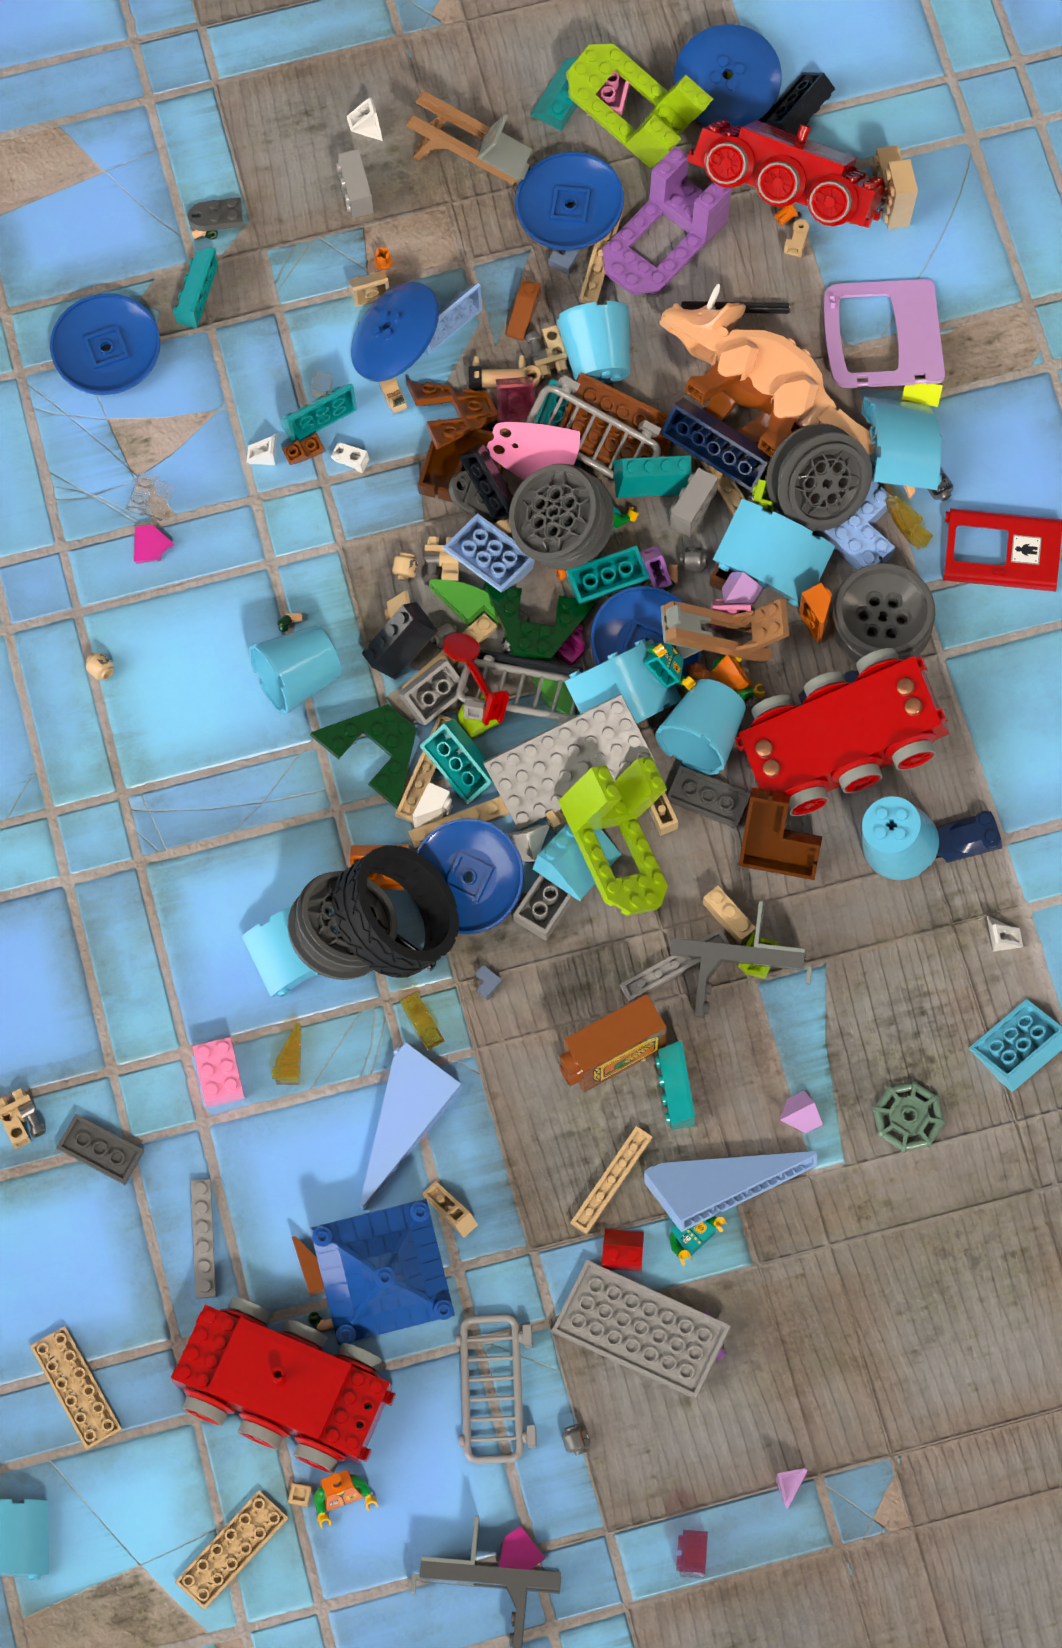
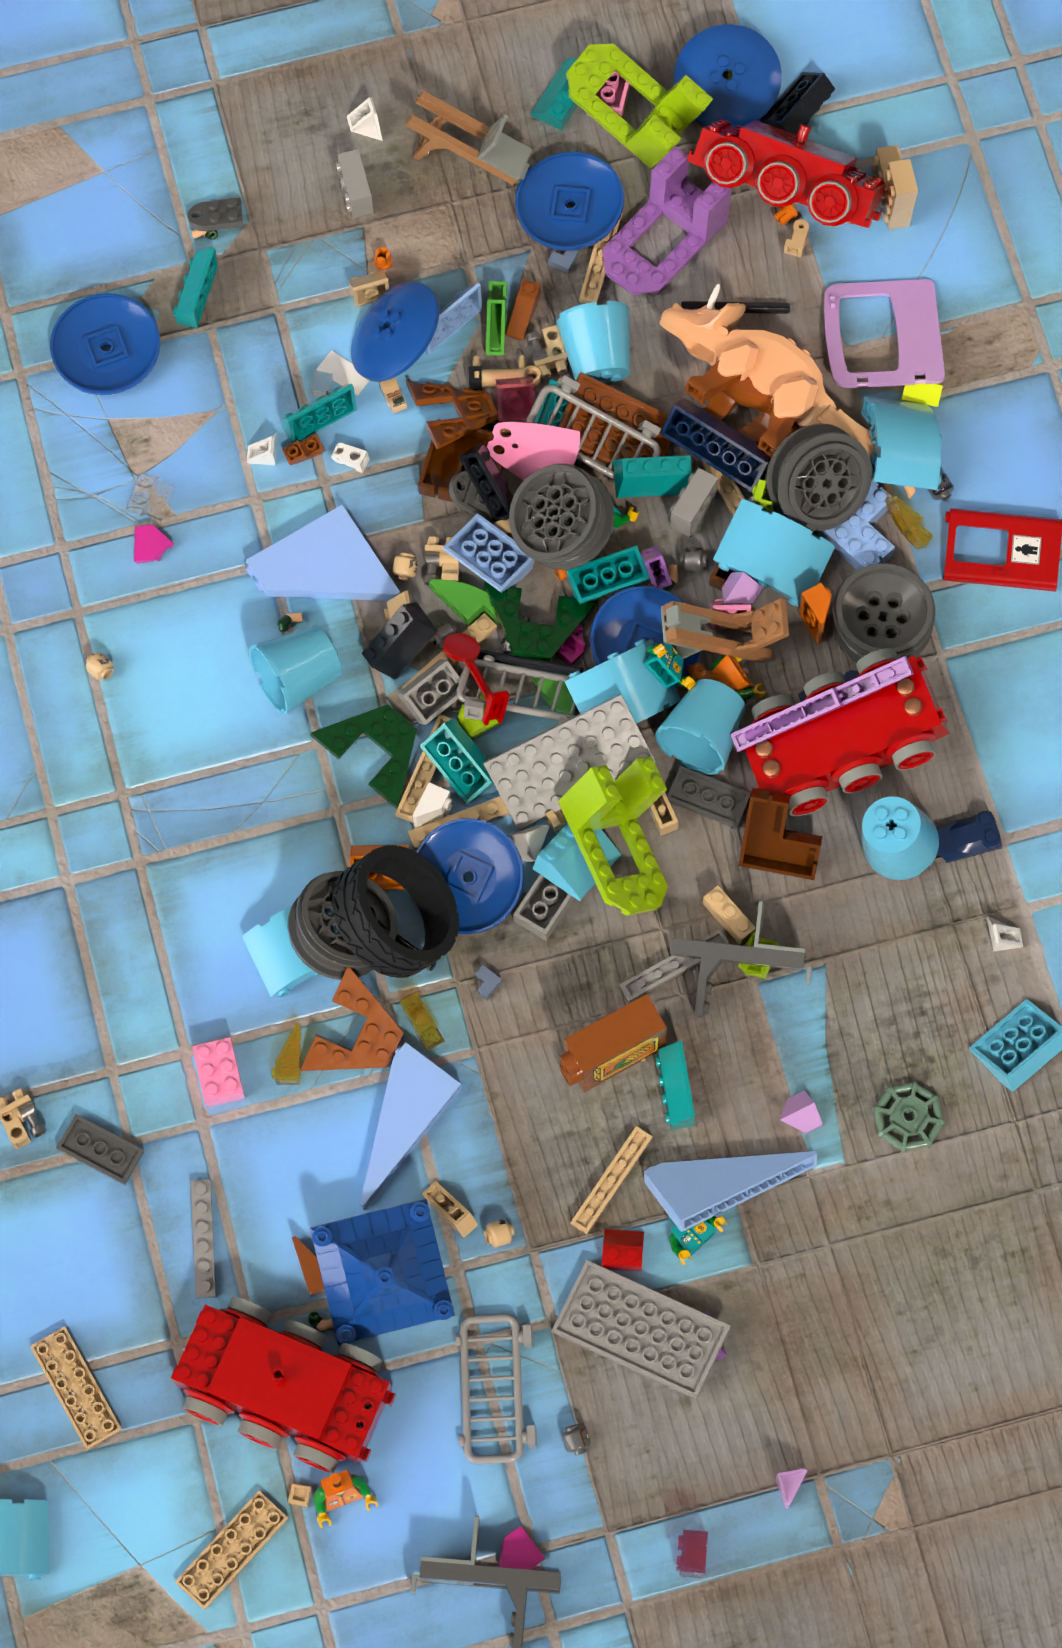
(323, 562): none -> light blue slope
(343, 371): none -> white sticker
(376, 1039): none -> dark orange wing
(496, 318): none -> bright green slope
(498, 1233): none -> tan head
(822, 704): none -> medium lavender slope

